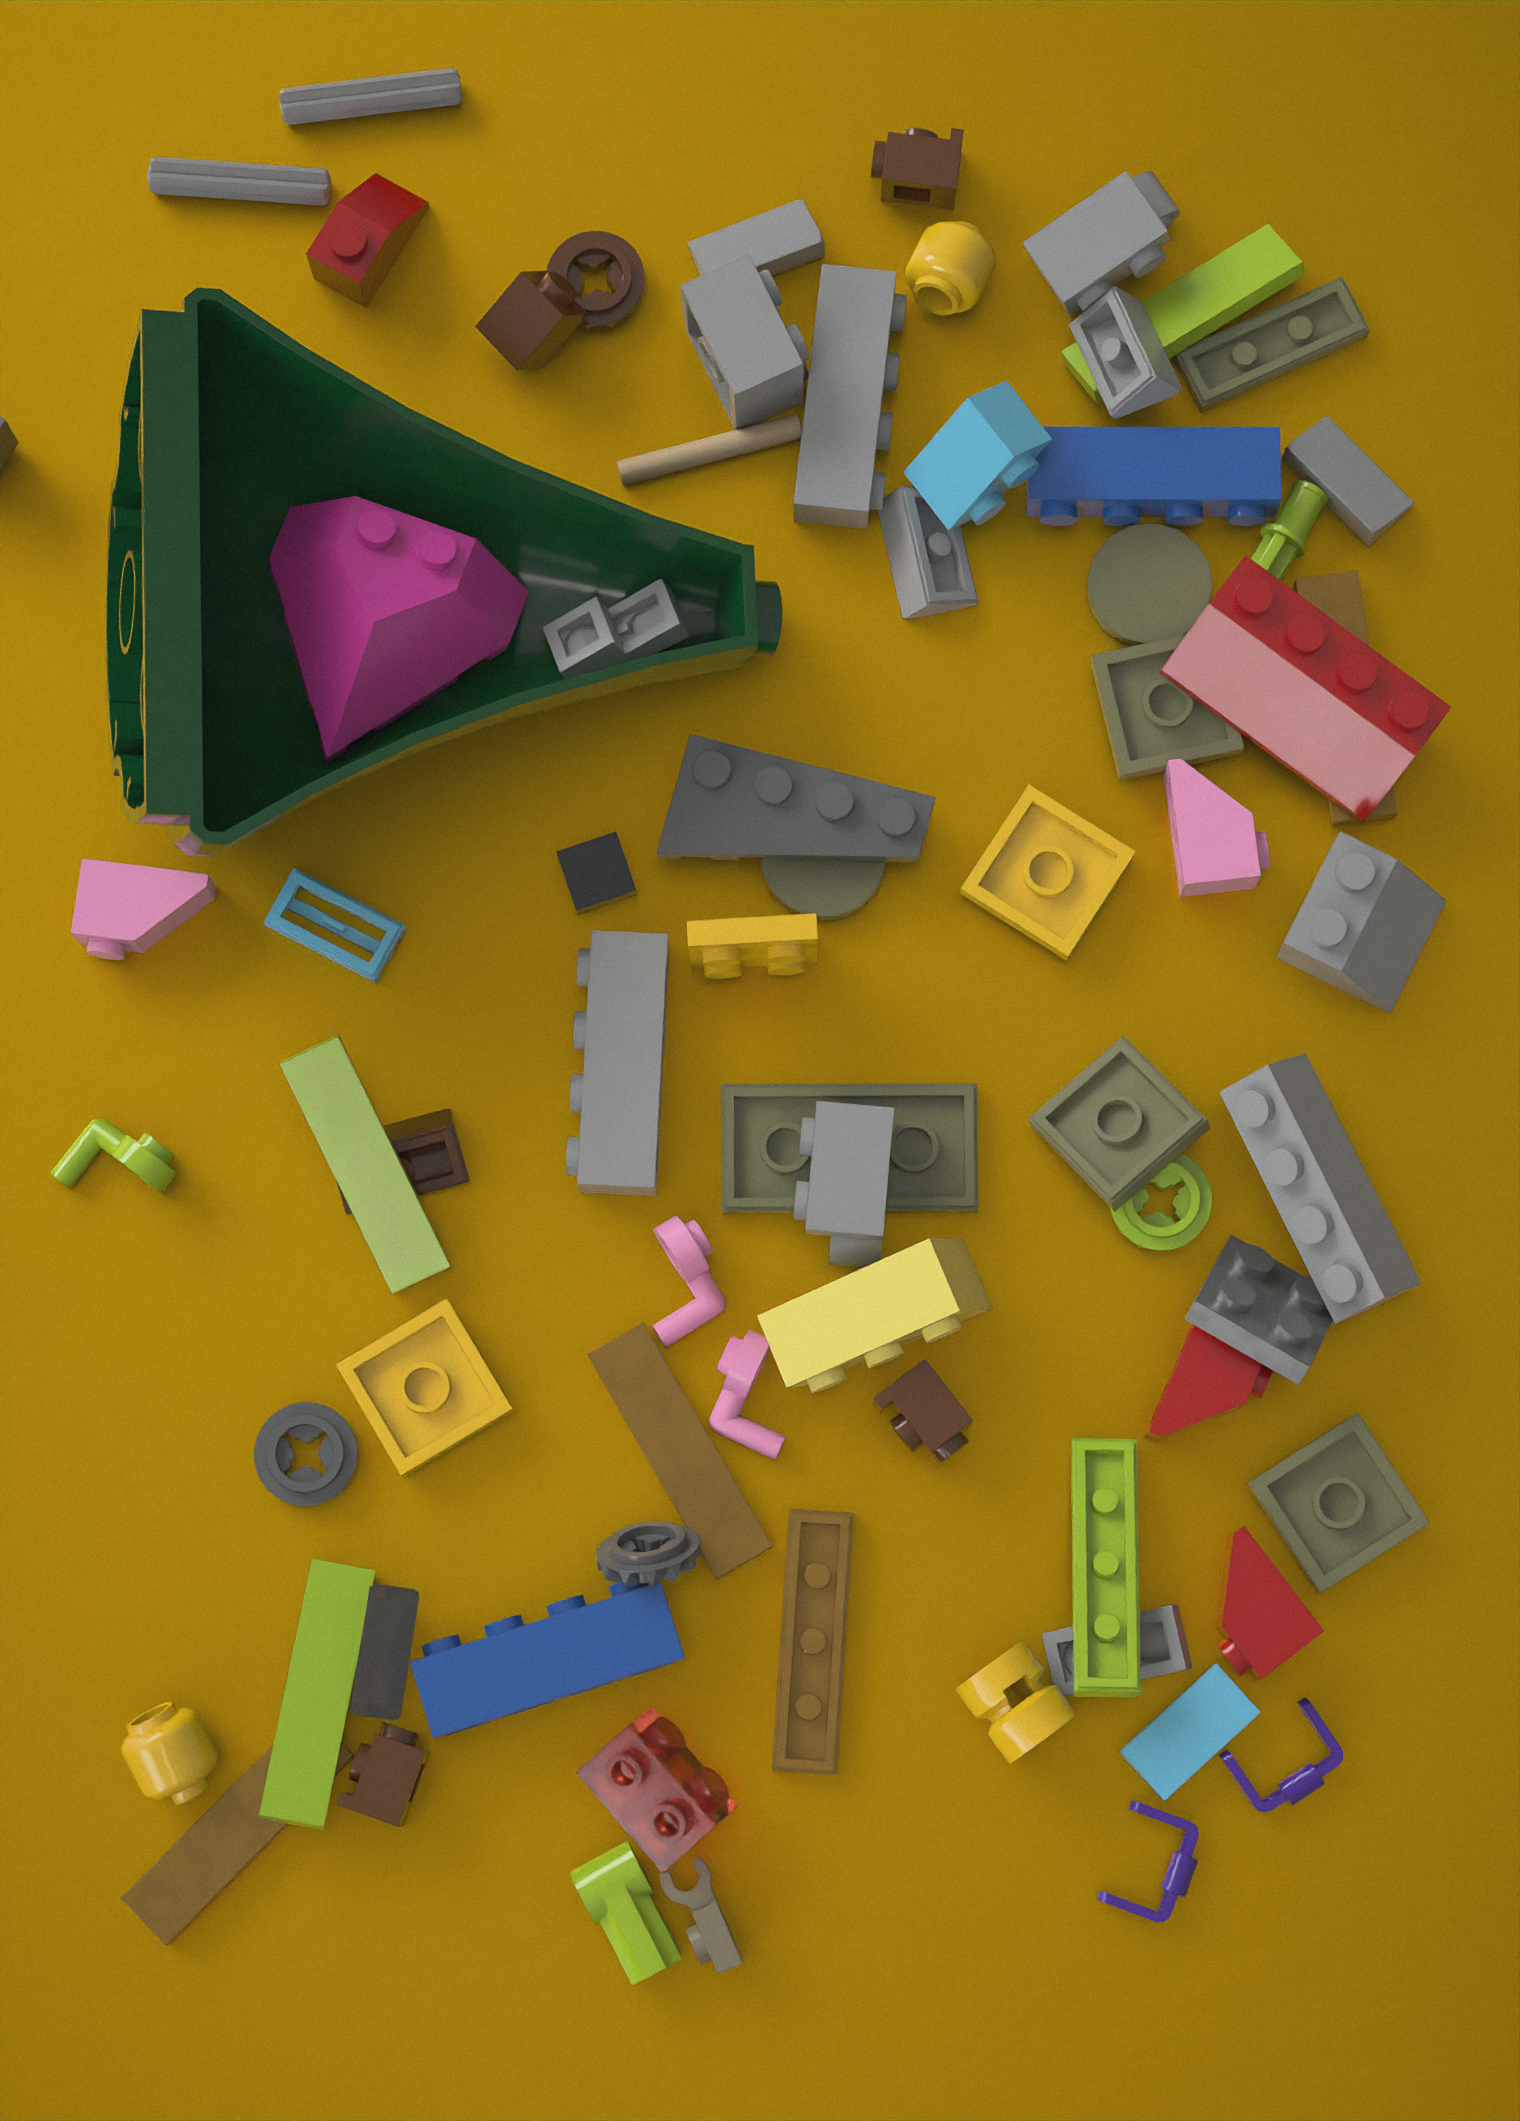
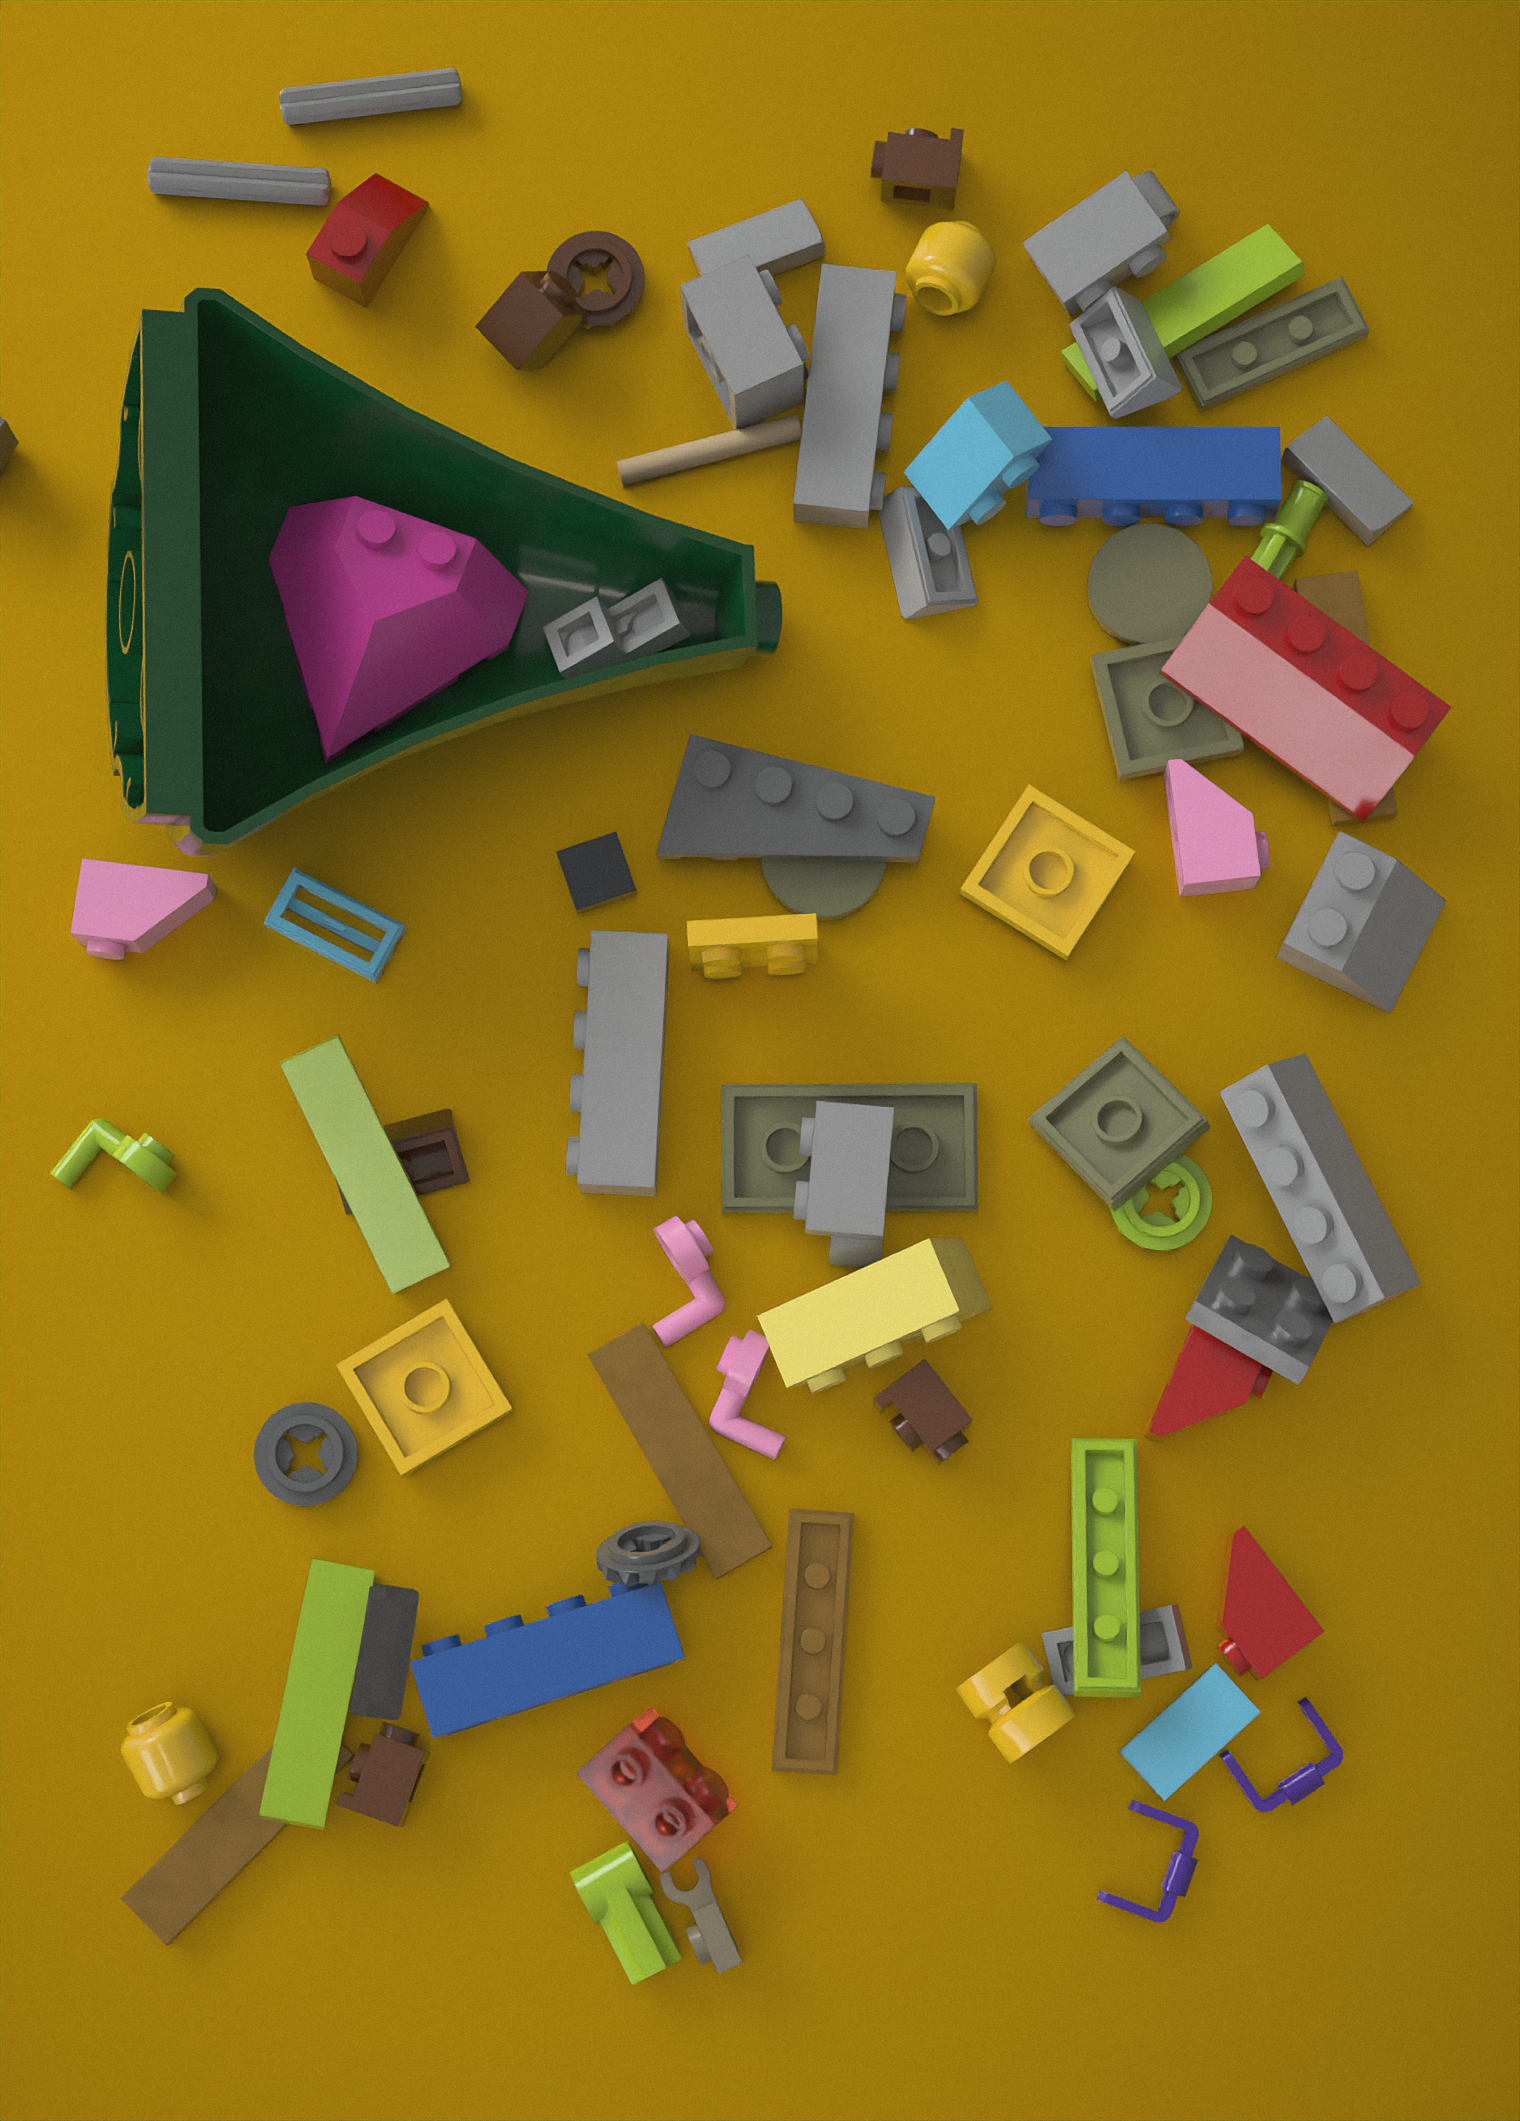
(1338, 1503): olive plate -> none

